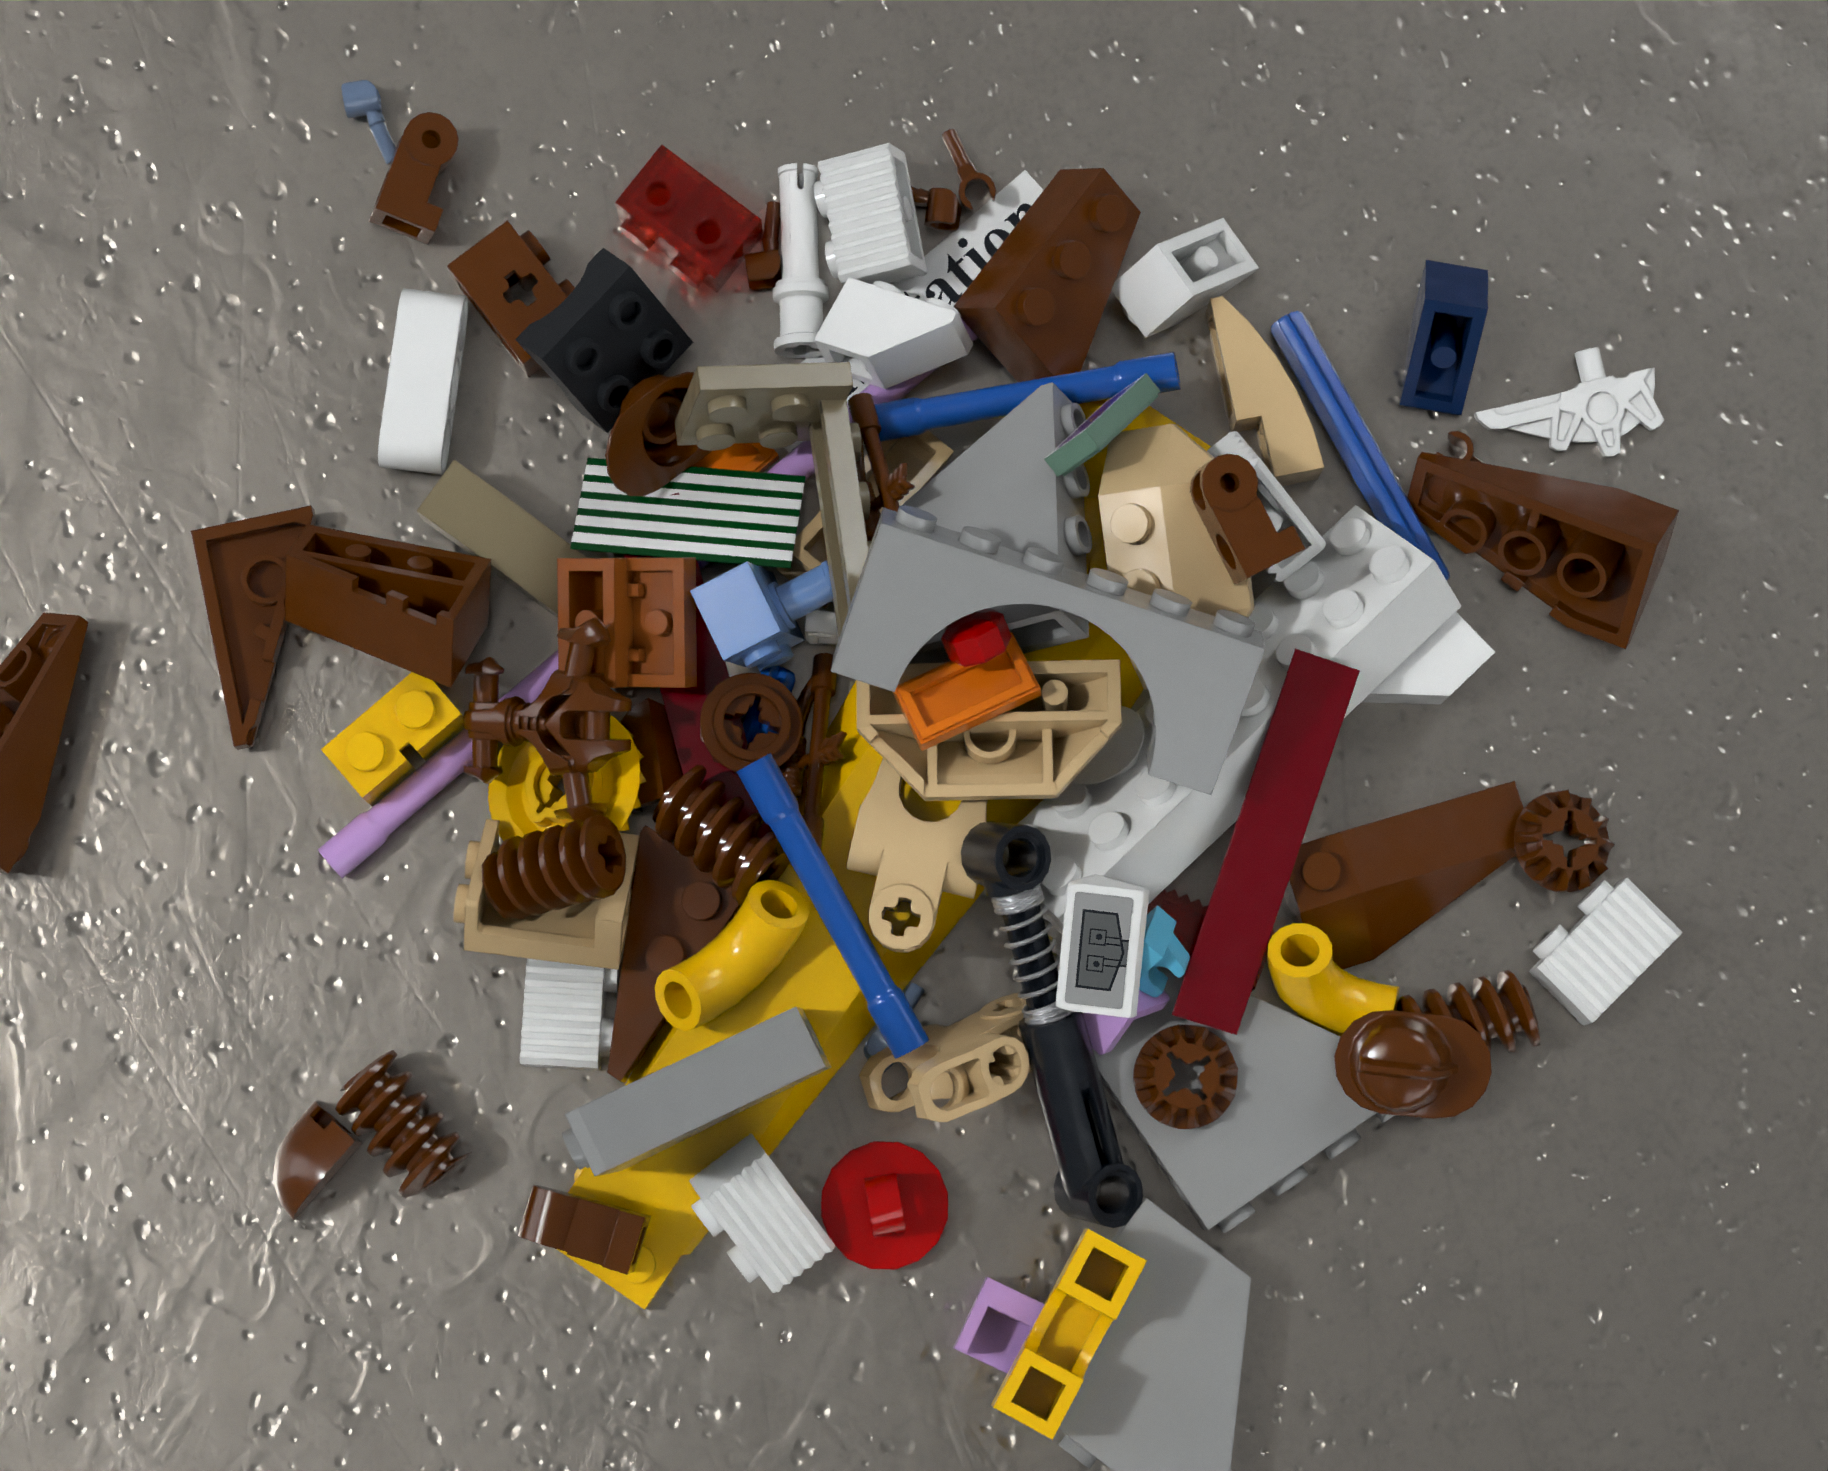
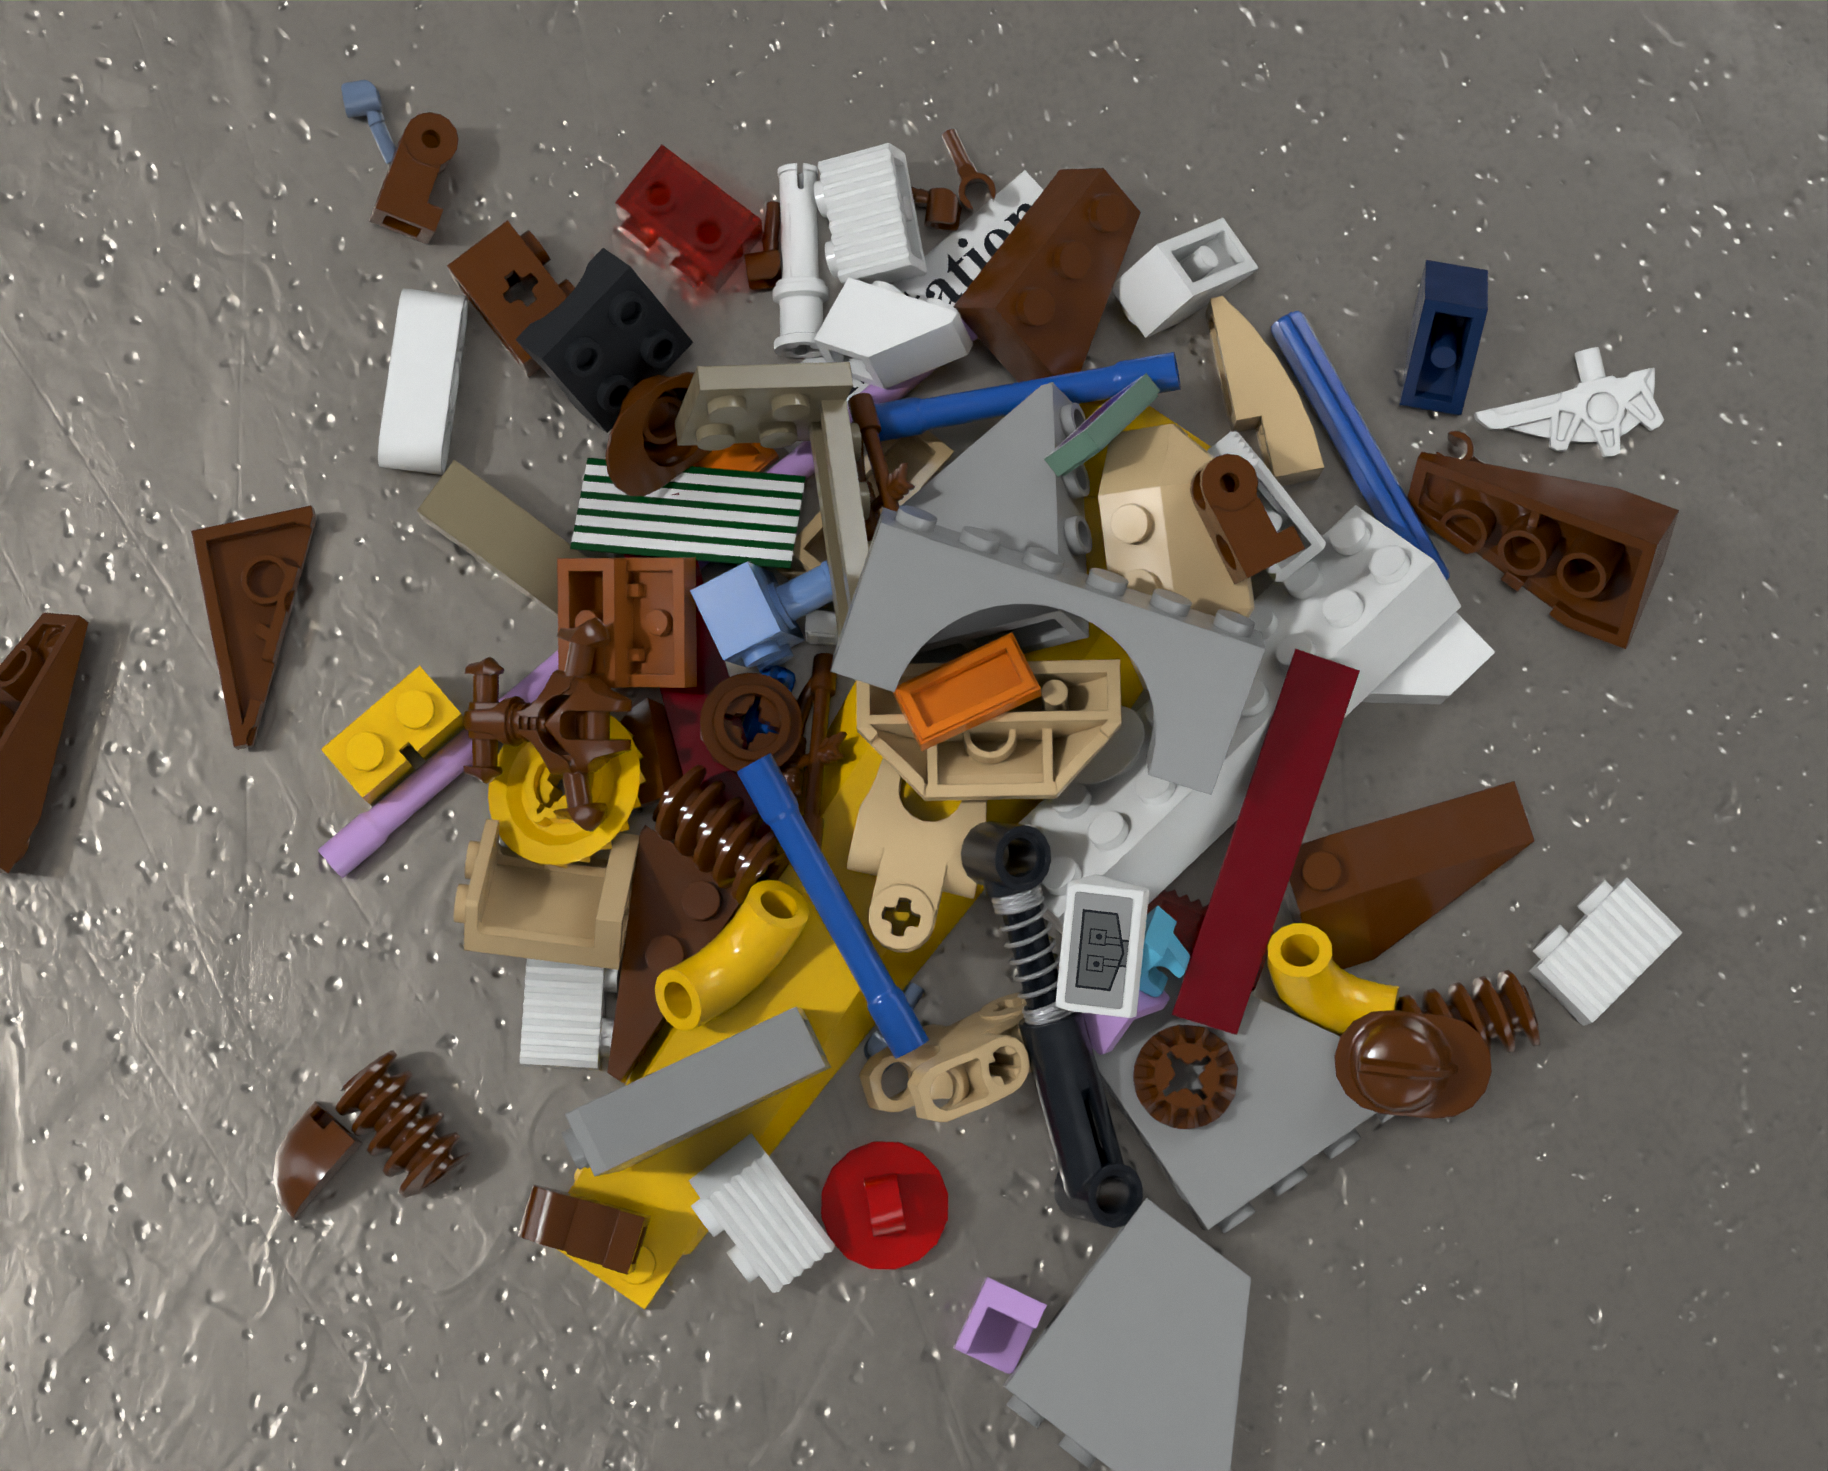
(389, 598): reddish brown wedge -> none
(555, 868): reddish brown piece -> none
(976, 637): red tile -> none
(1068, 1333): yellow arch -> none
(1546, 861): reddish brown gear -> none

